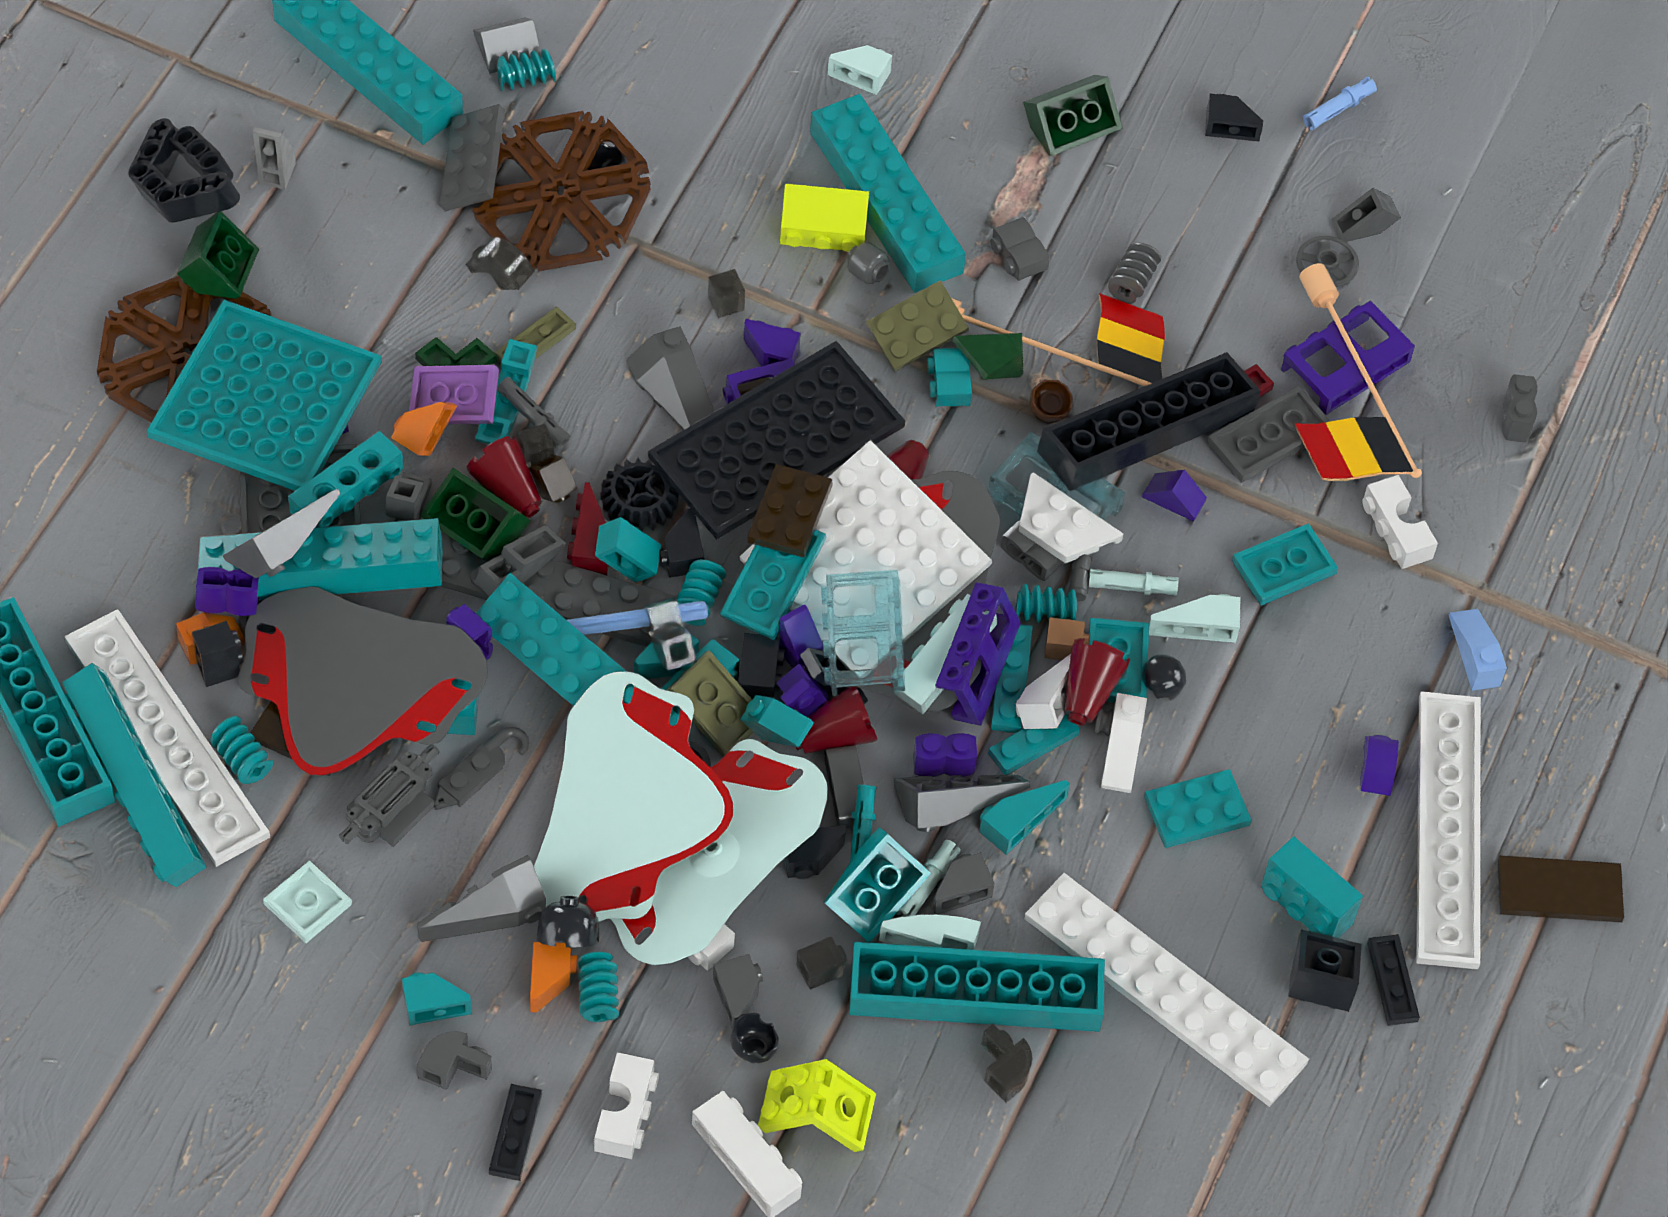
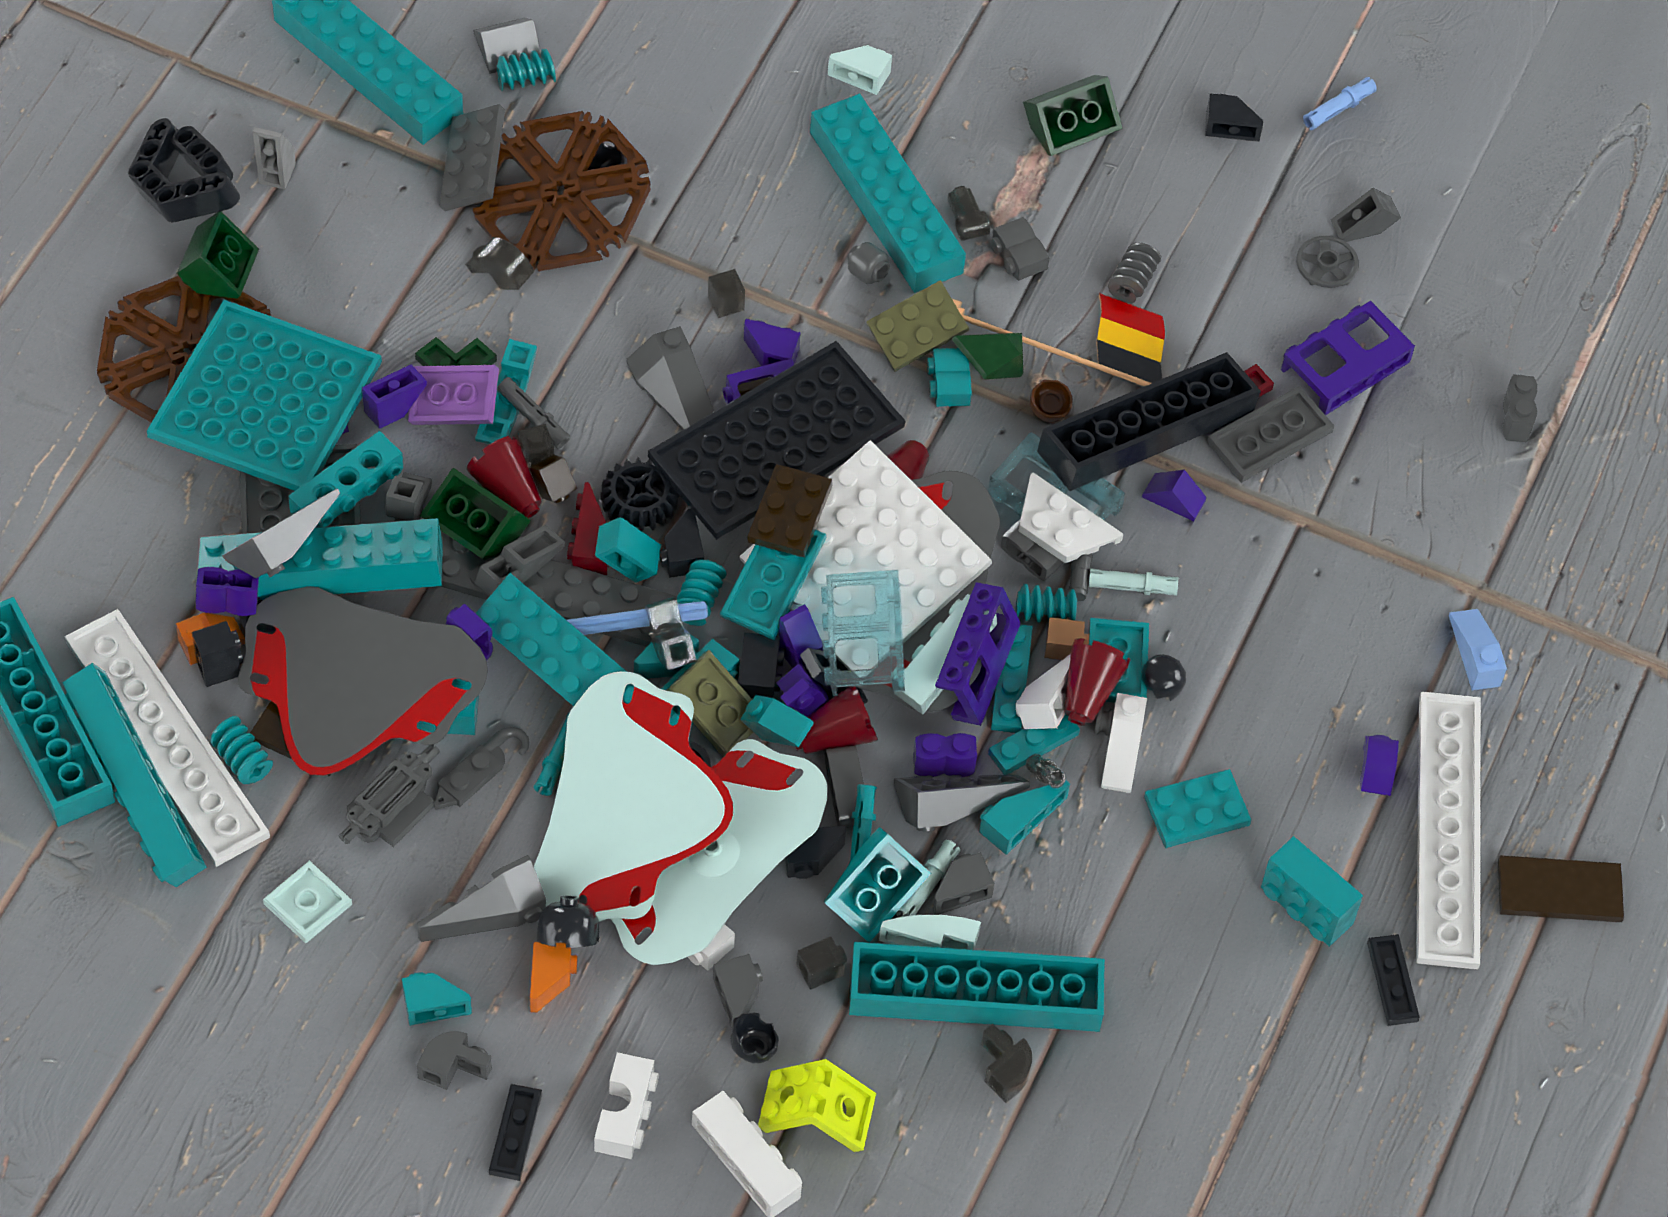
(392, 395): none -> dark purple slope
(423, 427): orange slope -> none
(543, 333): olive tile -> none
(552, 764): none -> teal pin
(598, 987): teal piece -> none
(823, 217): neon yellow slope -> none
(969, 220): none -> clear smoke piece
(1045, 771): none -> clear smoke pin
(1168, 990): white plate -> none
(1202, 619): light aqua slope -> none
(1284, 564): teal plate -> none
(1325, 970): black slope -> none
(1353, 445): flag -> none
(1406, 542): white arch -> none

